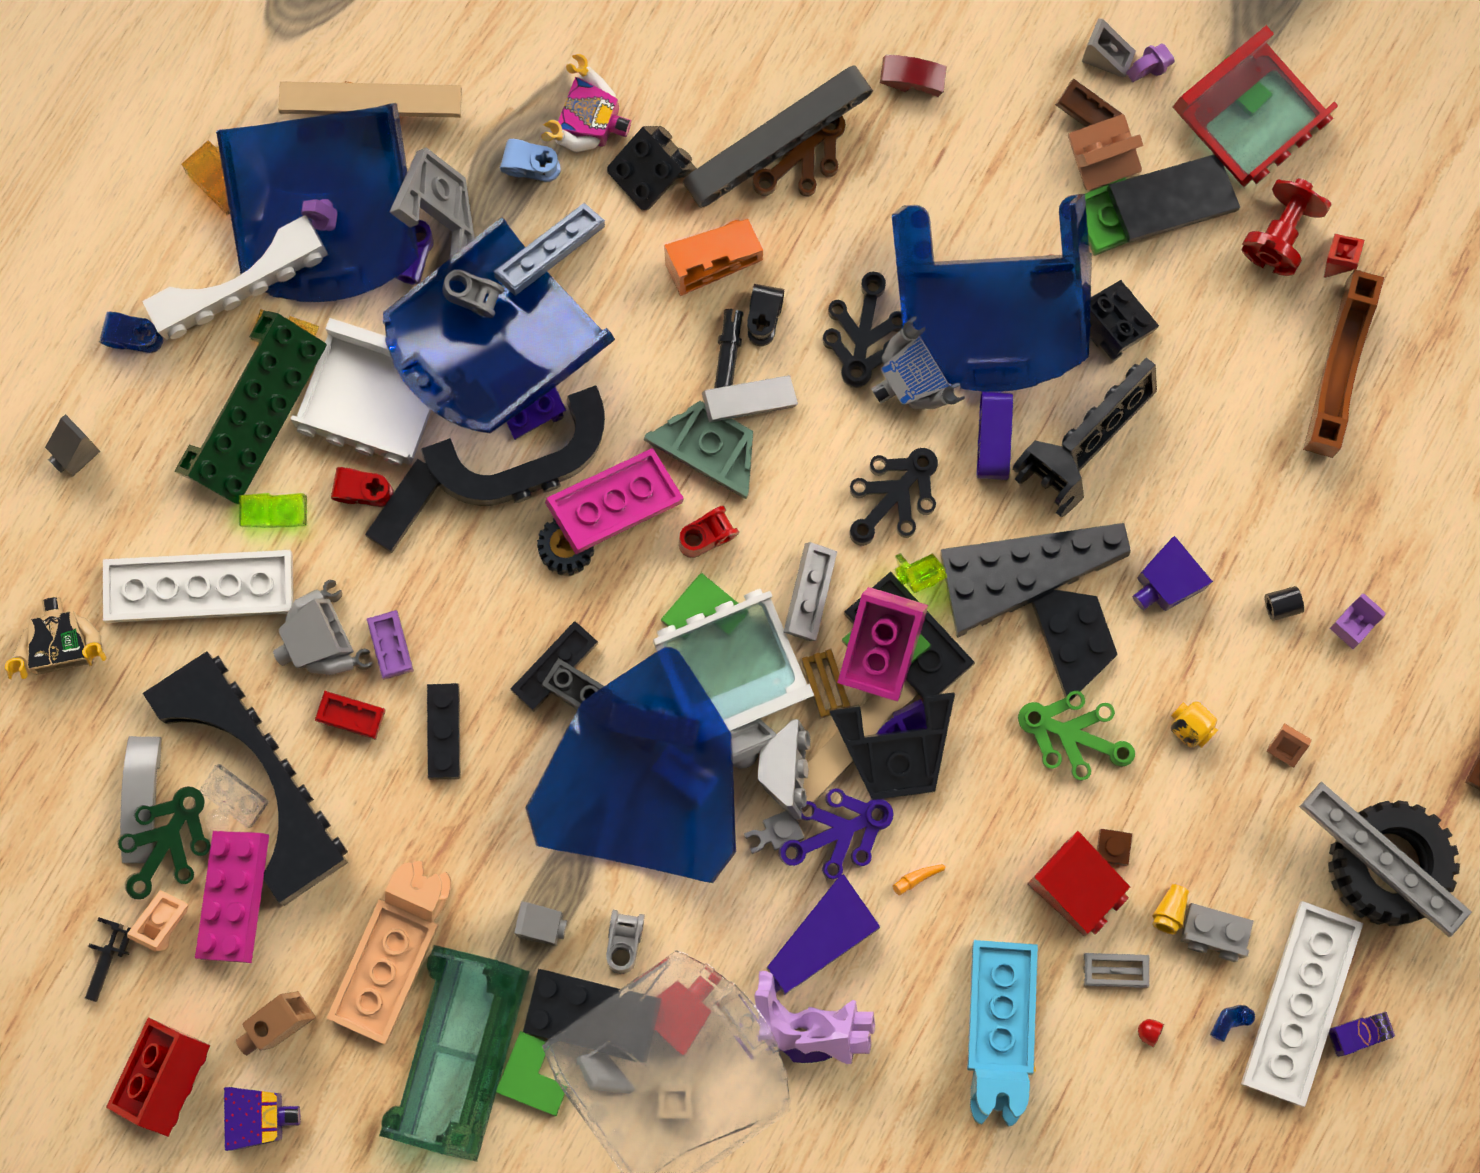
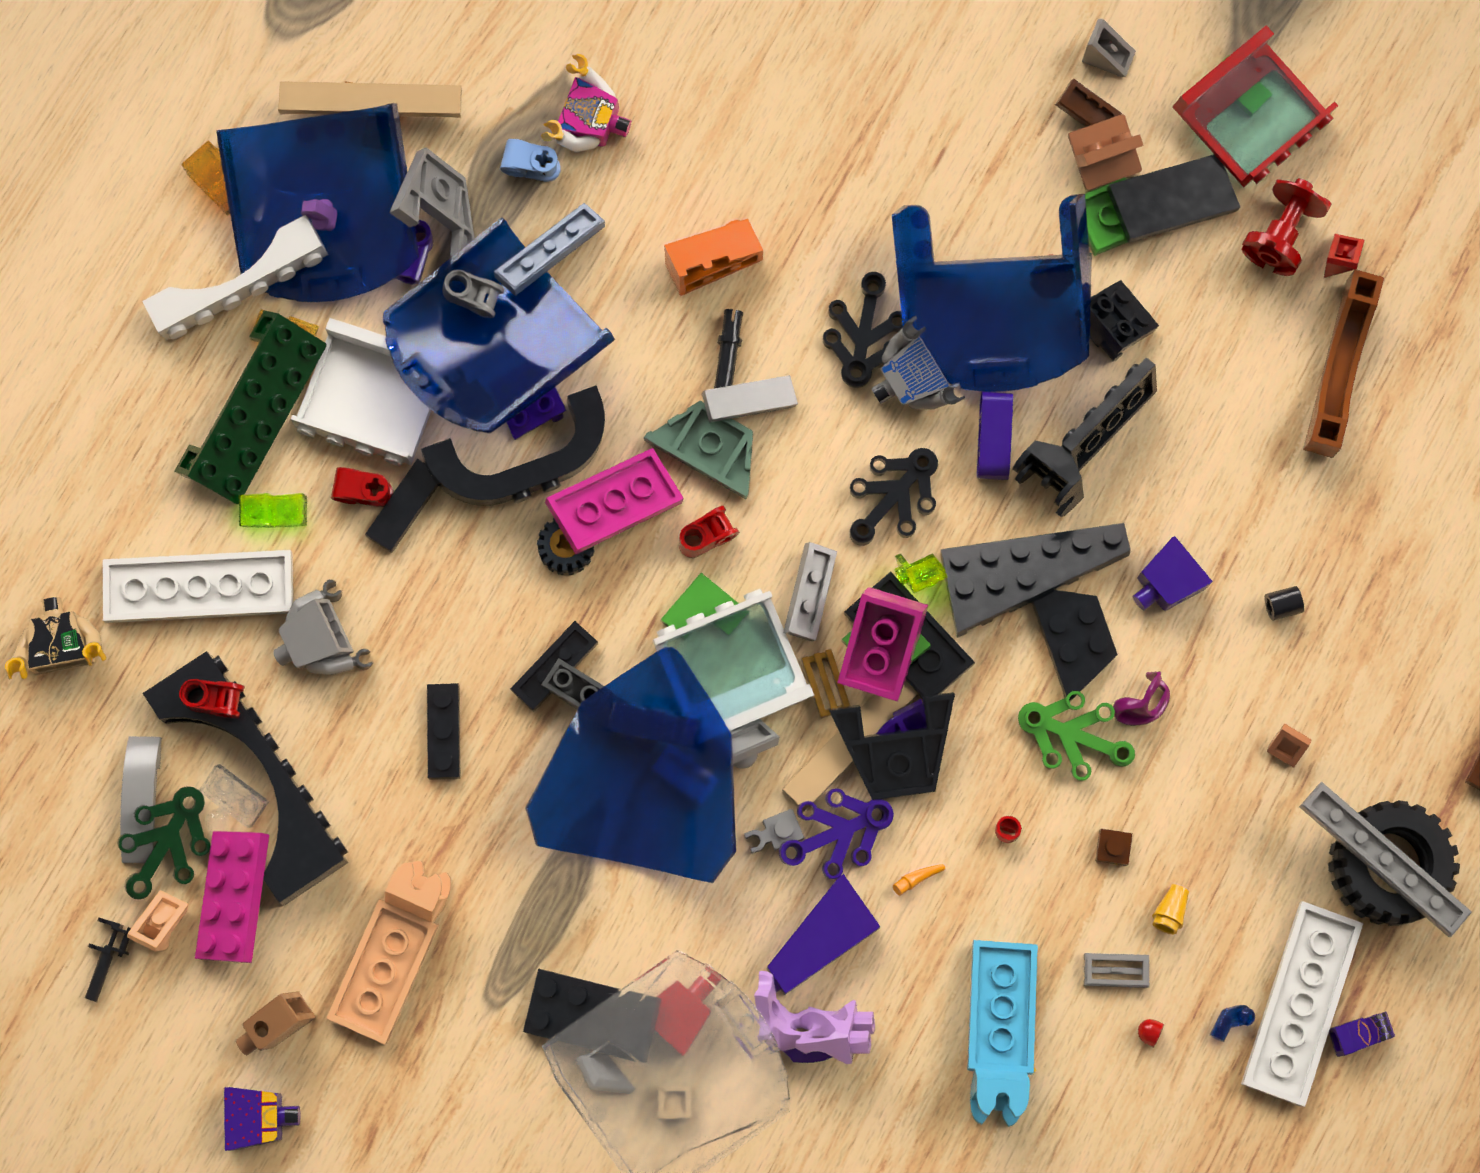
(70, 447): dark grey slope -> none
(125, 332): clear blue piece -> none
(158, 1077): red slope -> none
(219, 697): none -> red piece
(350, 715): red plate -> none
(390, 644): medium lavender plate -> none
(458, 1054): windscreen -> none
(522, 1077): bright green tile -> none
(540, 924): light grey slope -> none
(624, 939): light grey piece -> none
(649, 165): black bracket -> none
(764, 310): black piece -> none
(777, 136): dark grey beam -> none
(785, 767): slope -> none
(804, 152): reddish brown plant -> none
(913, 72): dark red slope -> none
(1008, 824): none -> red hinge
(1080, 885): red slope -> none
(1136, 711): none -> magenta piece
(1154, 61): medium lavender piece -> none
(1193, 724): yellow head -> none
(1216, 931): light grey bracket -> none
(1357, 621): medium lavender bracket -> none

